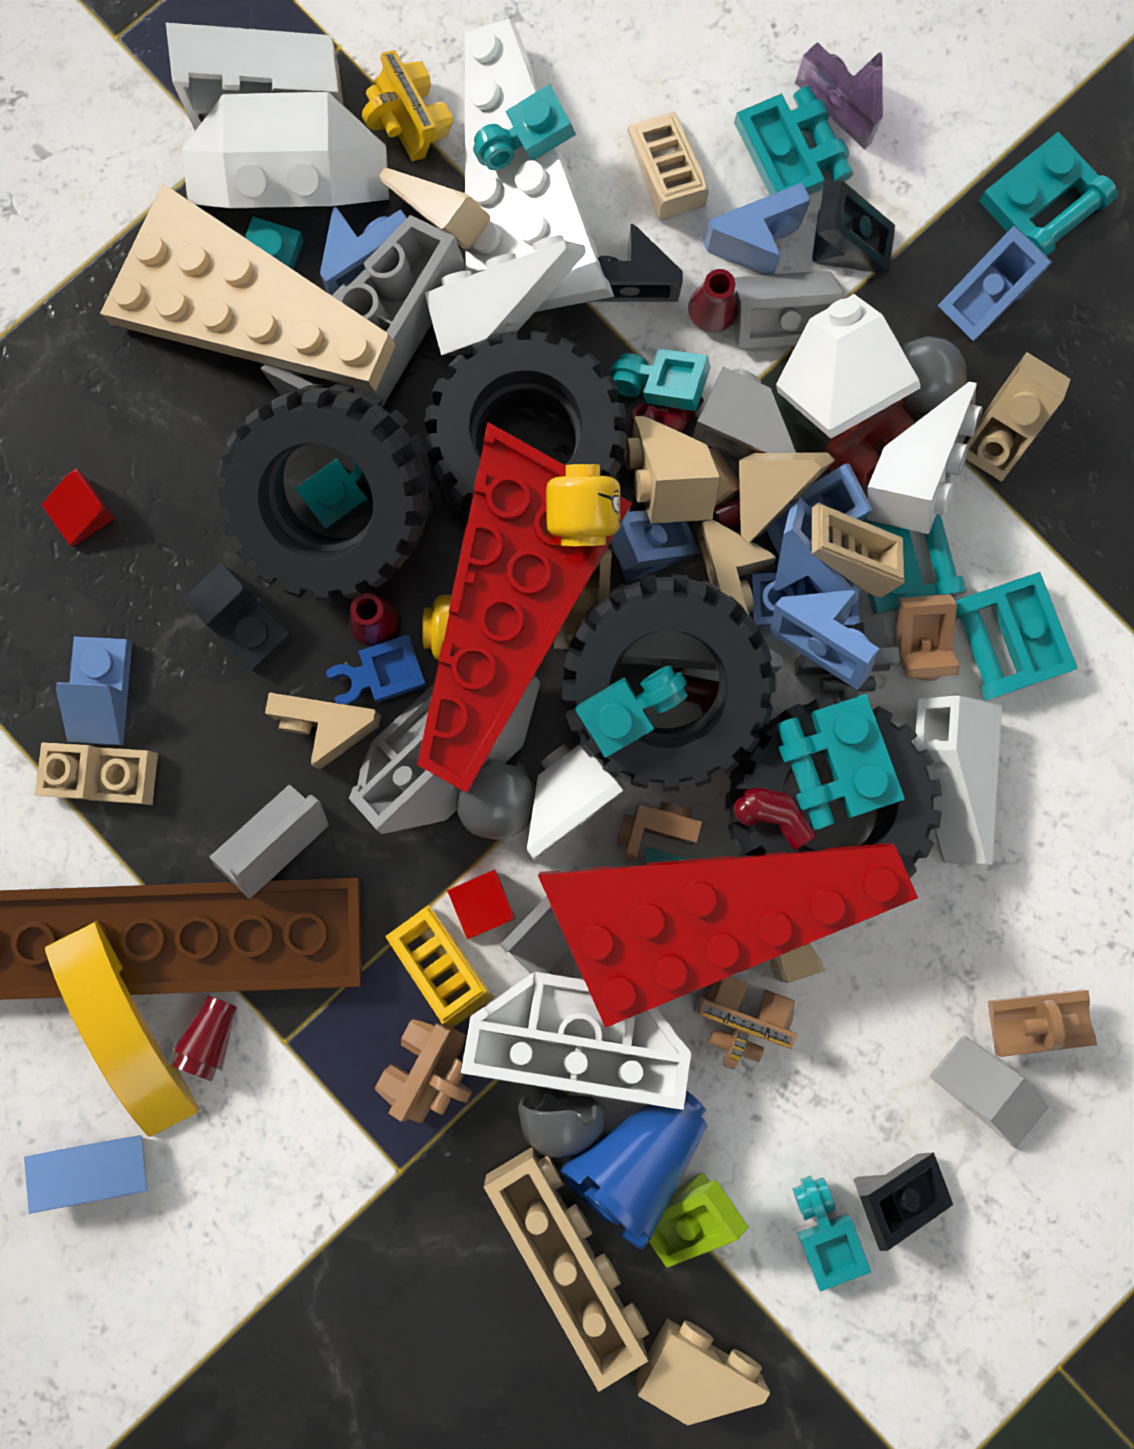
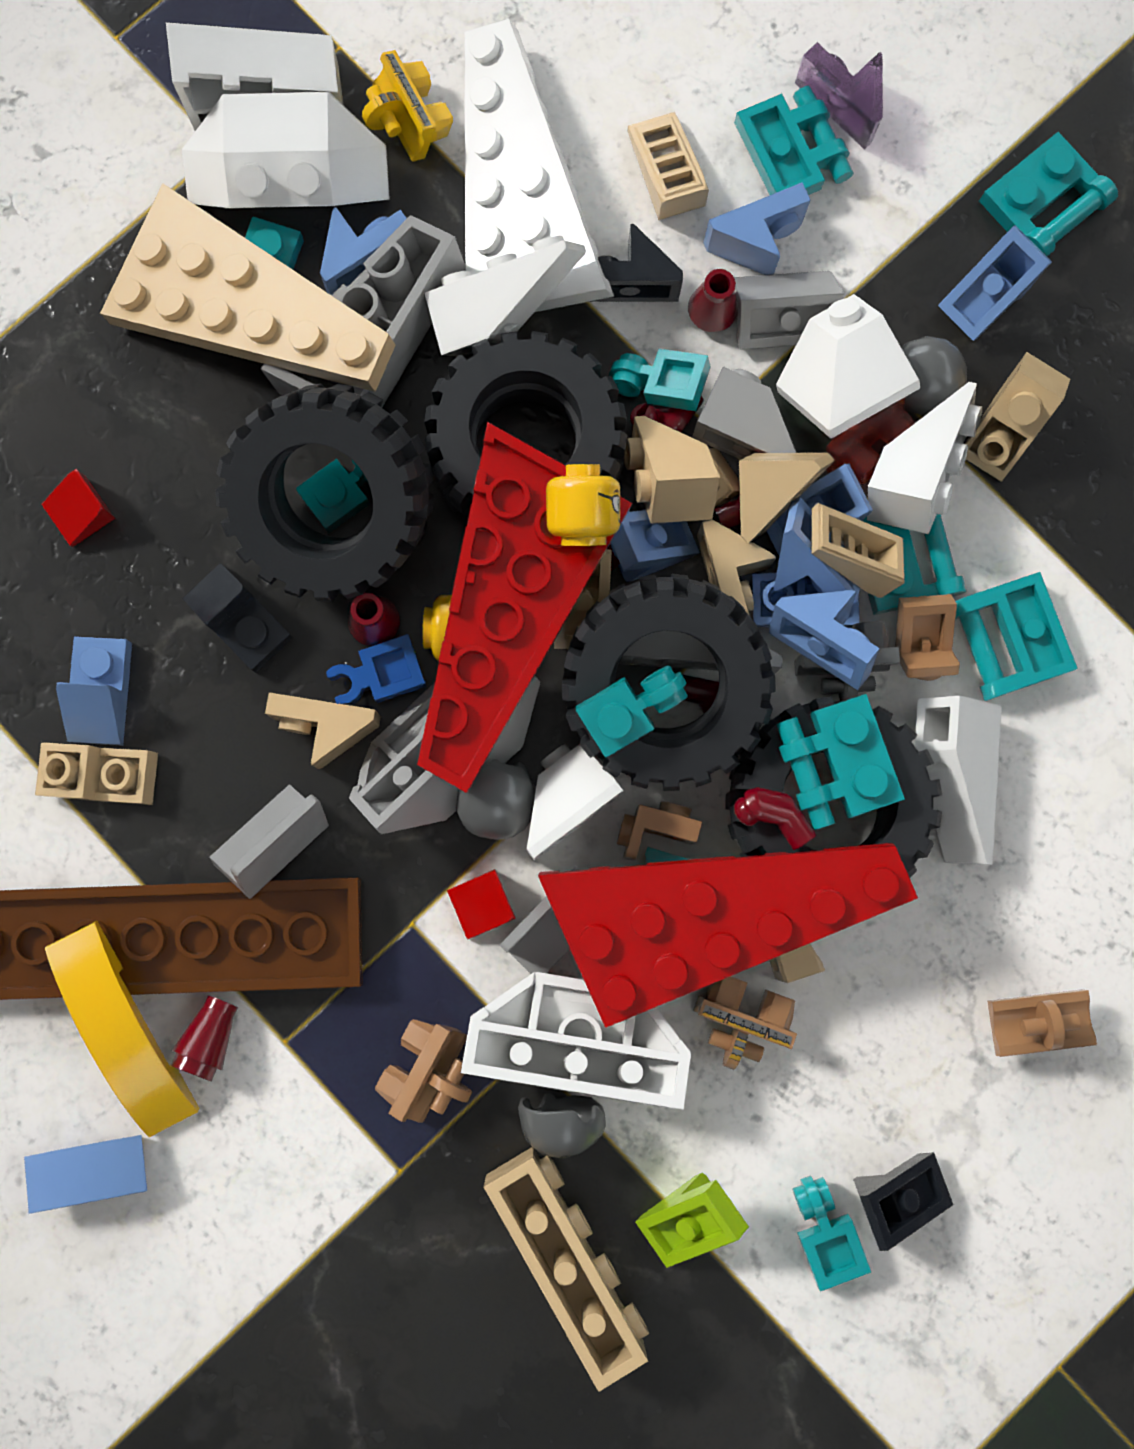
(440, 205): slope -> none
(465, 1005): yellow slope -> none
(537, 126): teal plate -> none
(638, 1167): blue cone -> none
(697, 1379): tan slope -> none
(851, 231): black slope -> none
(990, 1090): light grey slope -> none

